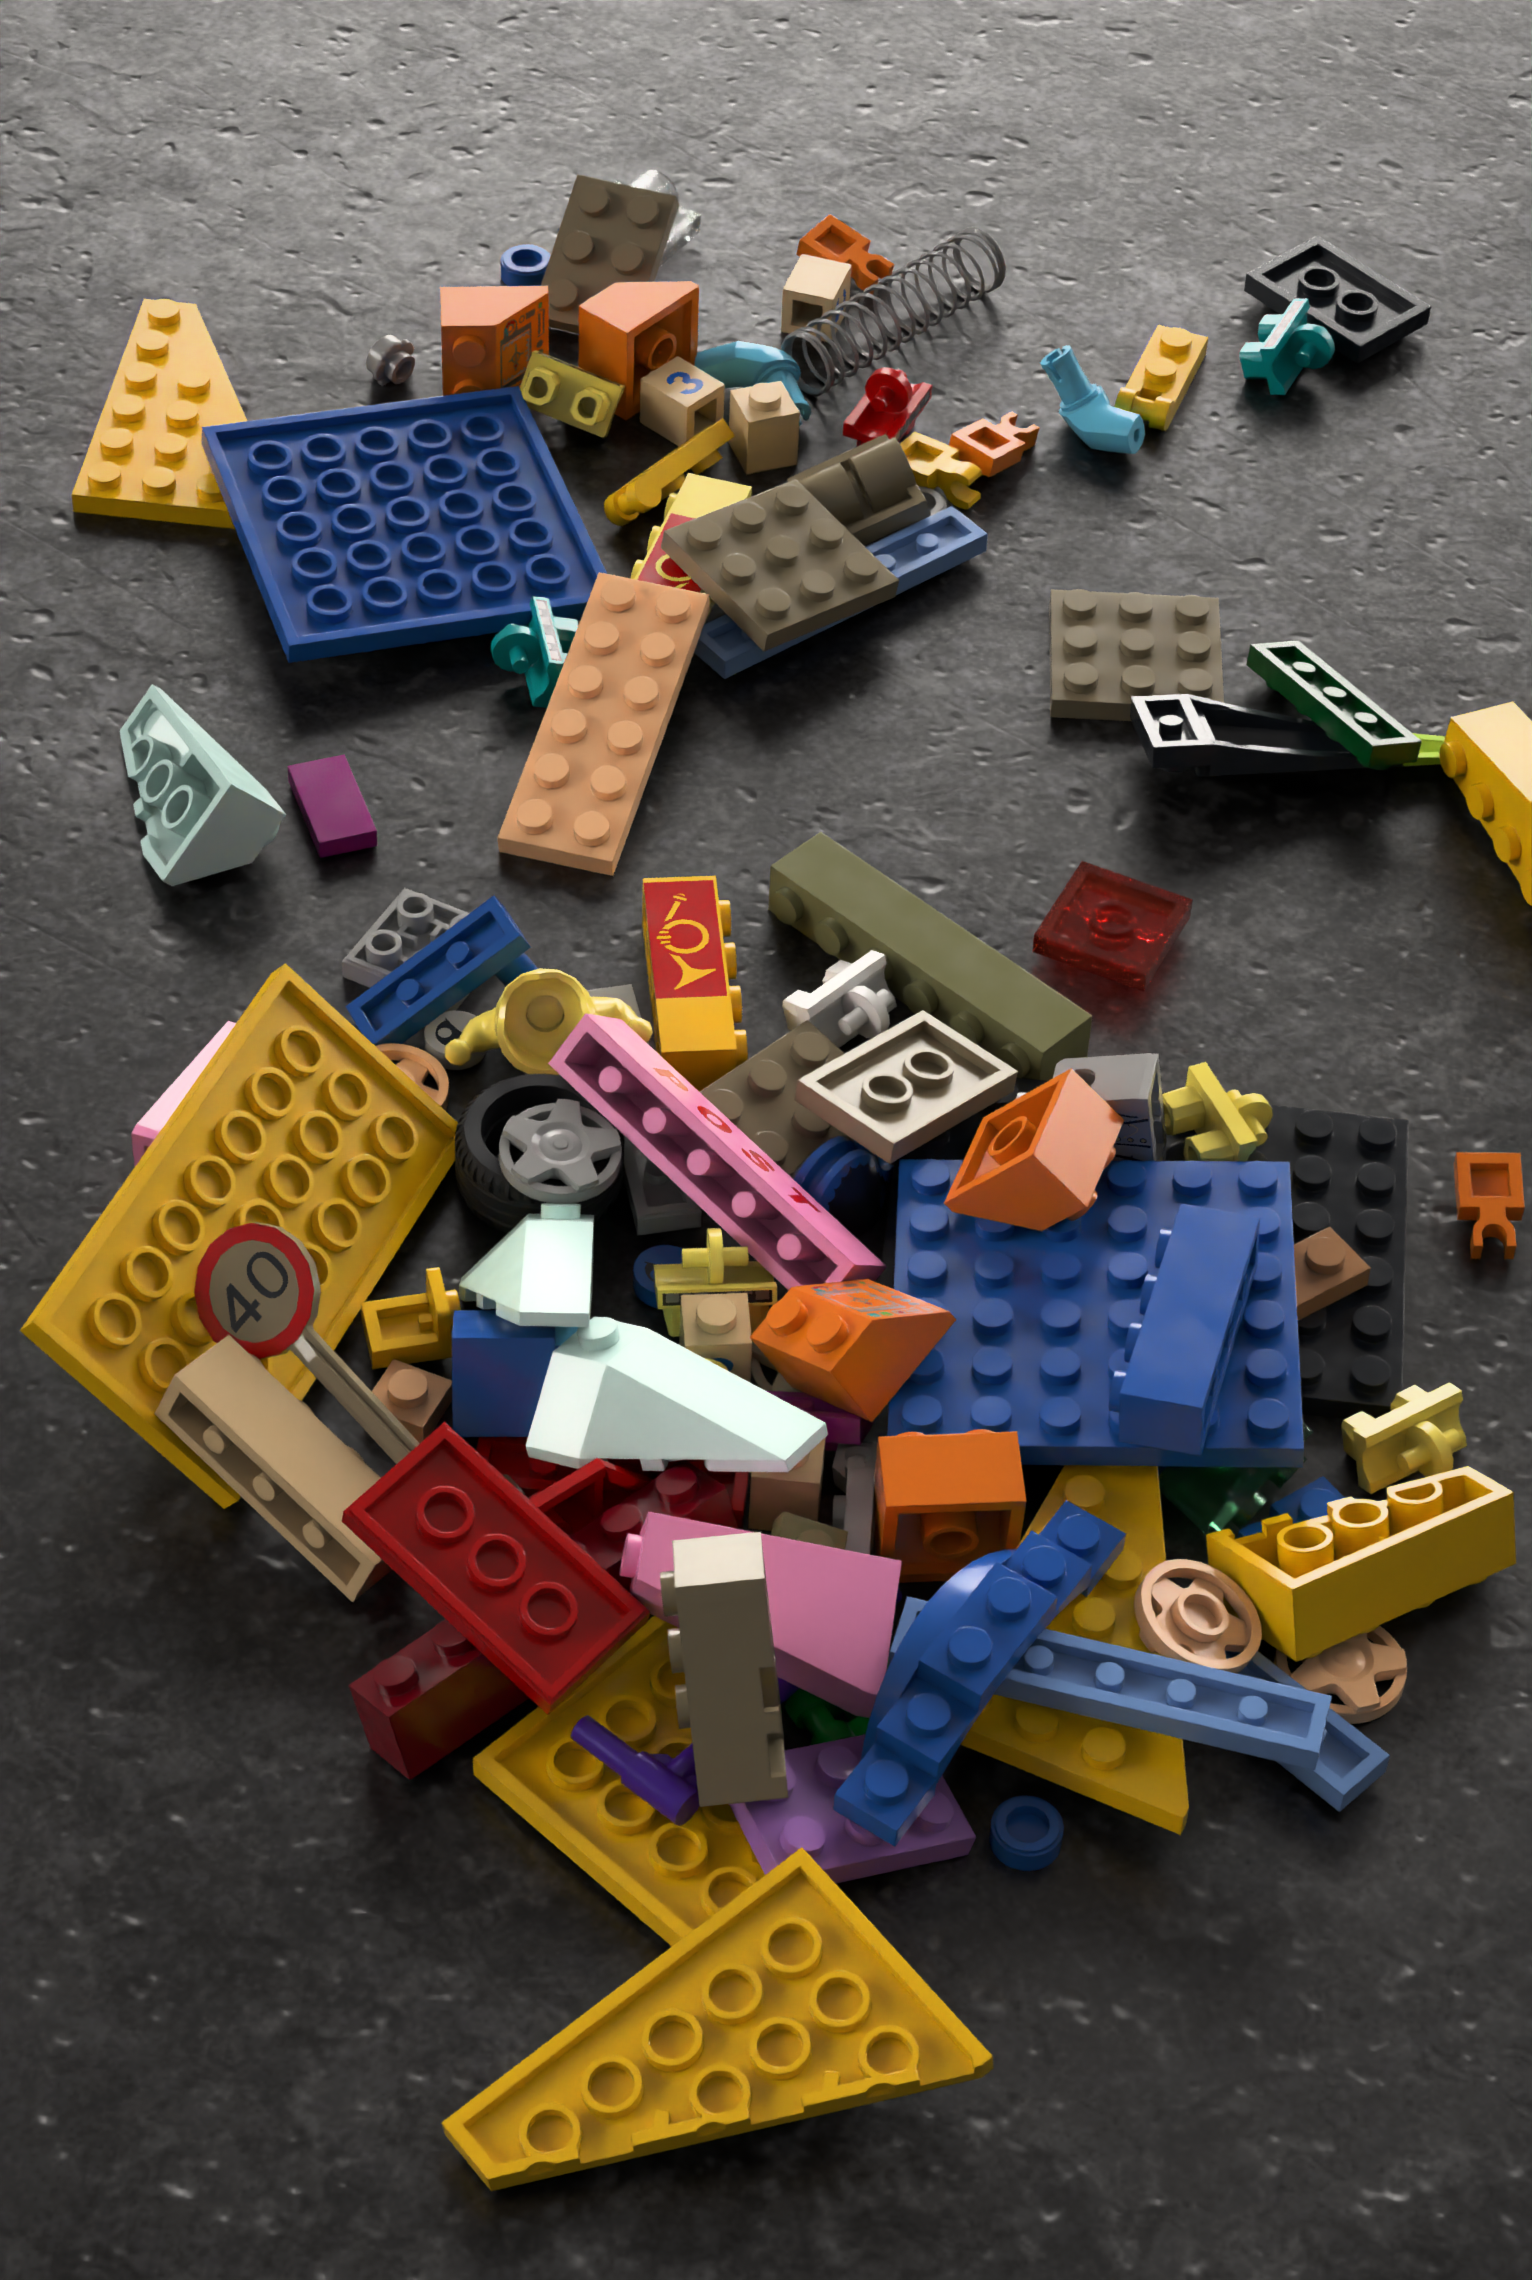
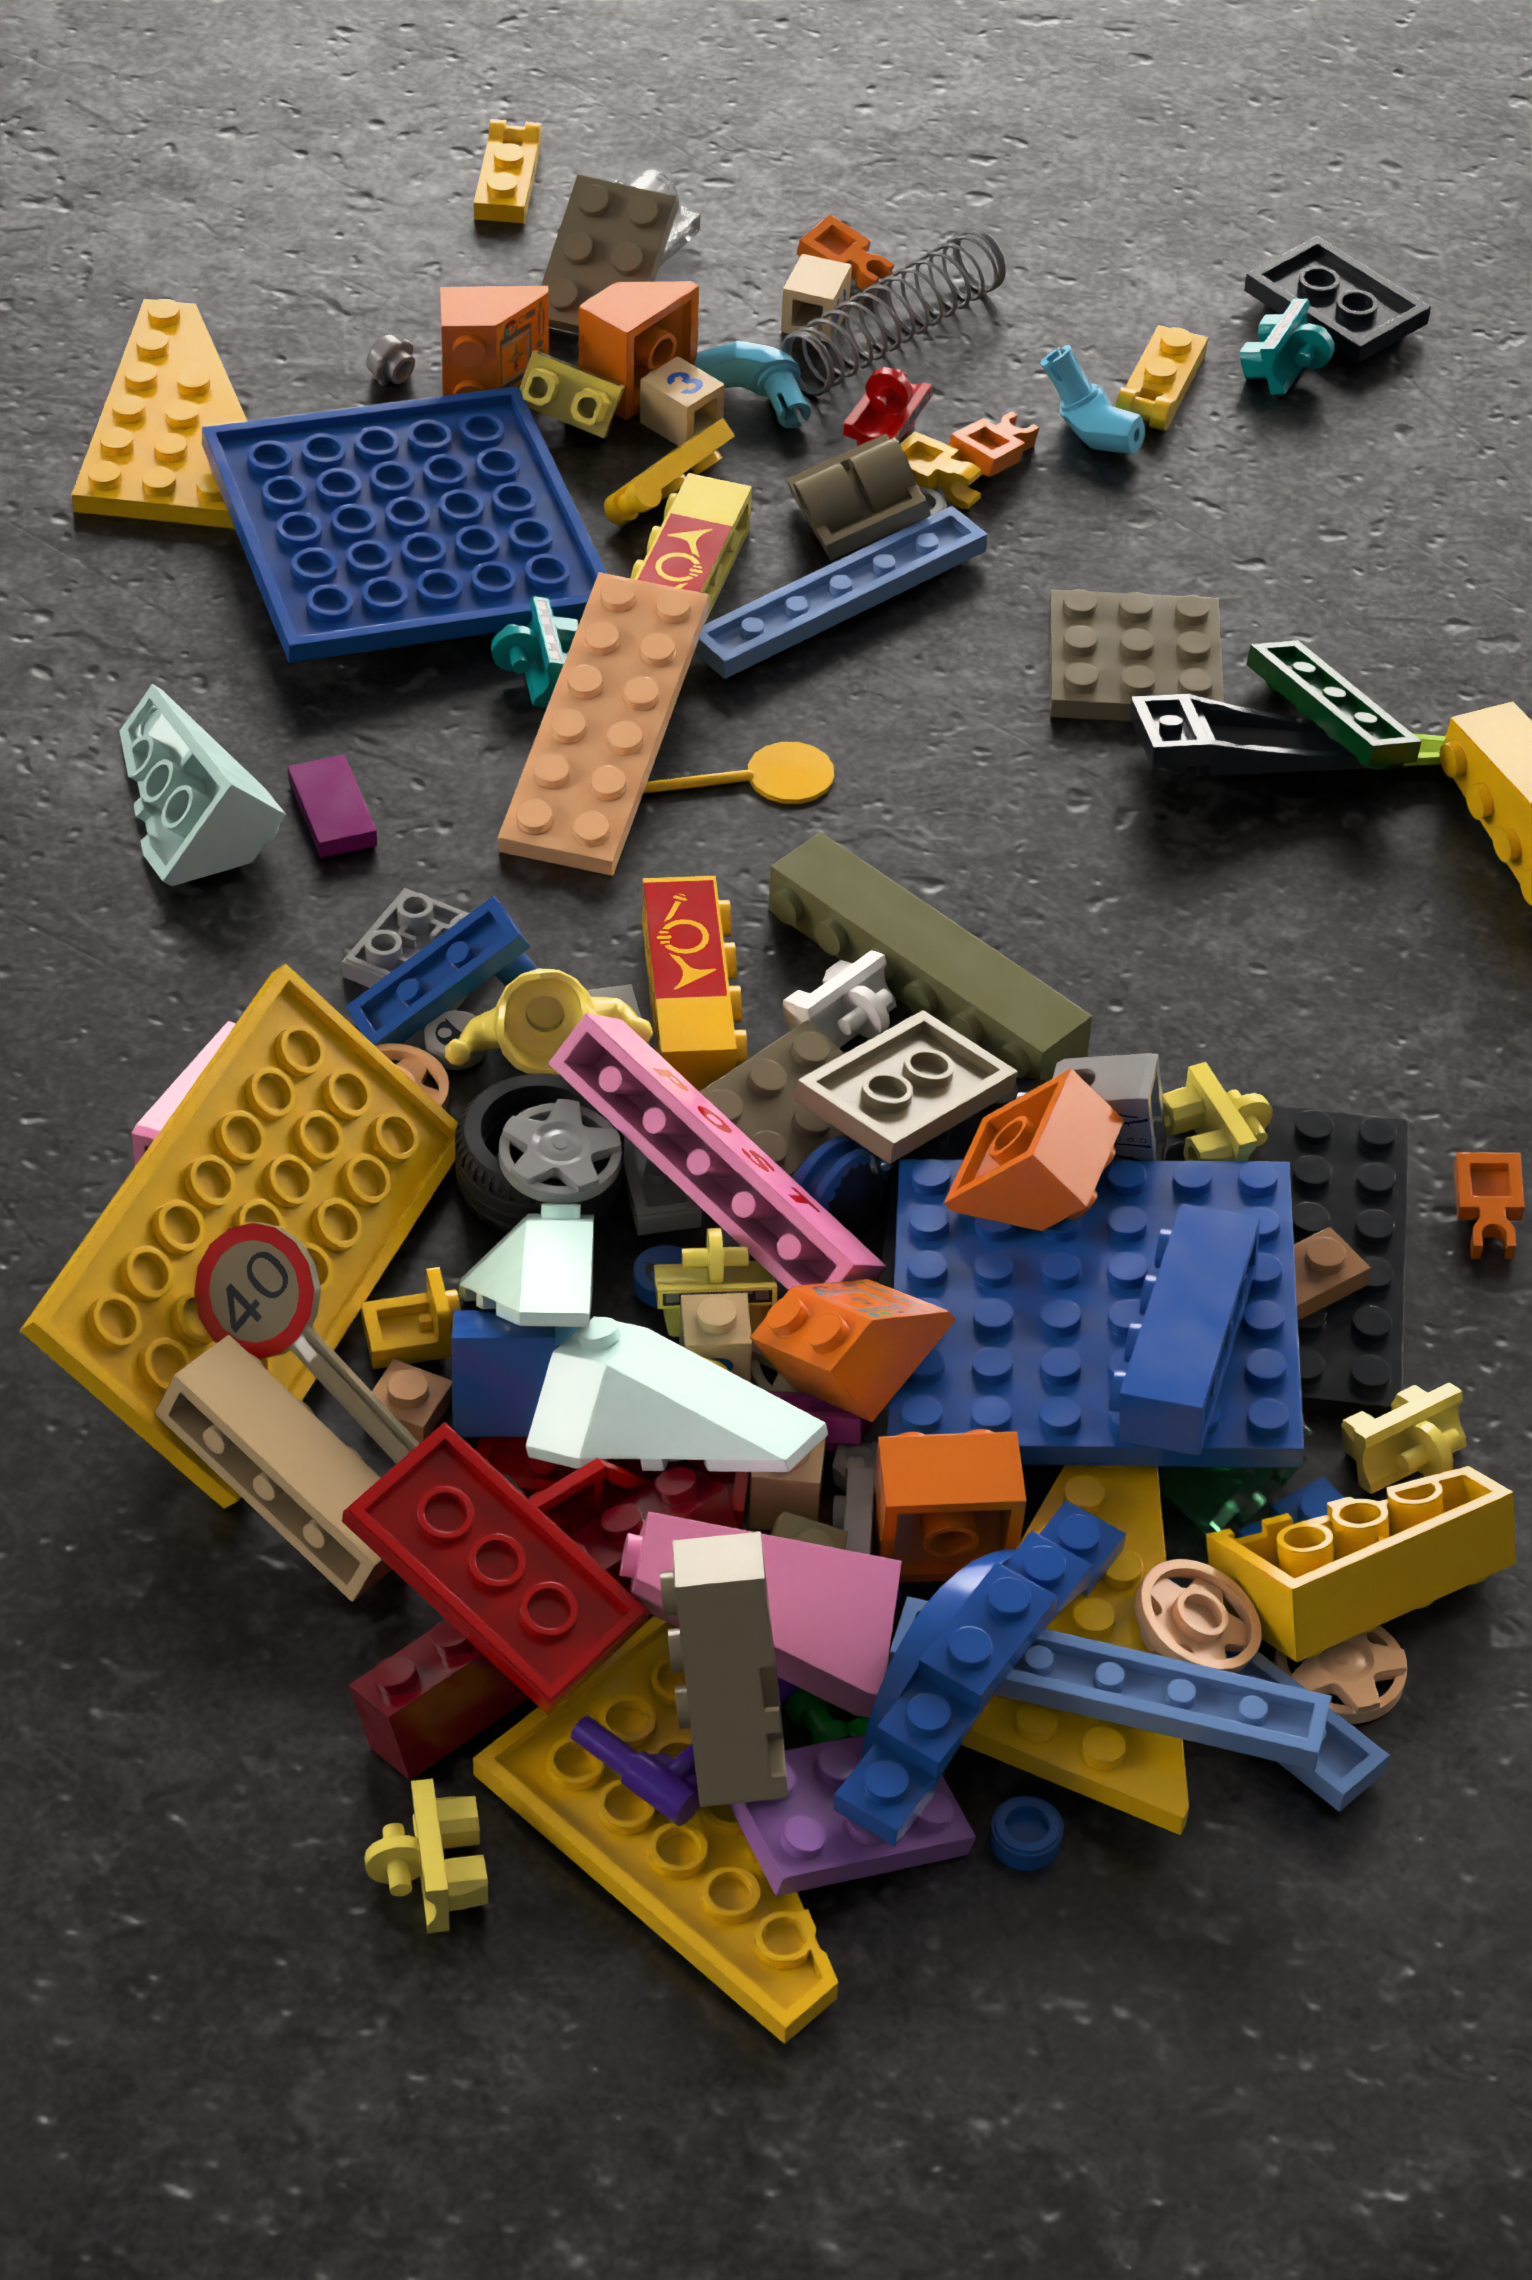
(444, 1882): none -> light yellow hips
(507, 172): none -> yellow plate
(524, 265): blue tile -> none
(738, 2027): yellow wing -> none
(764, 427): tan brick -> none
(778, 772): none -> yellow piece
(779, 564): dark tan plate -> none
(1112, 926): clear red plate -> none

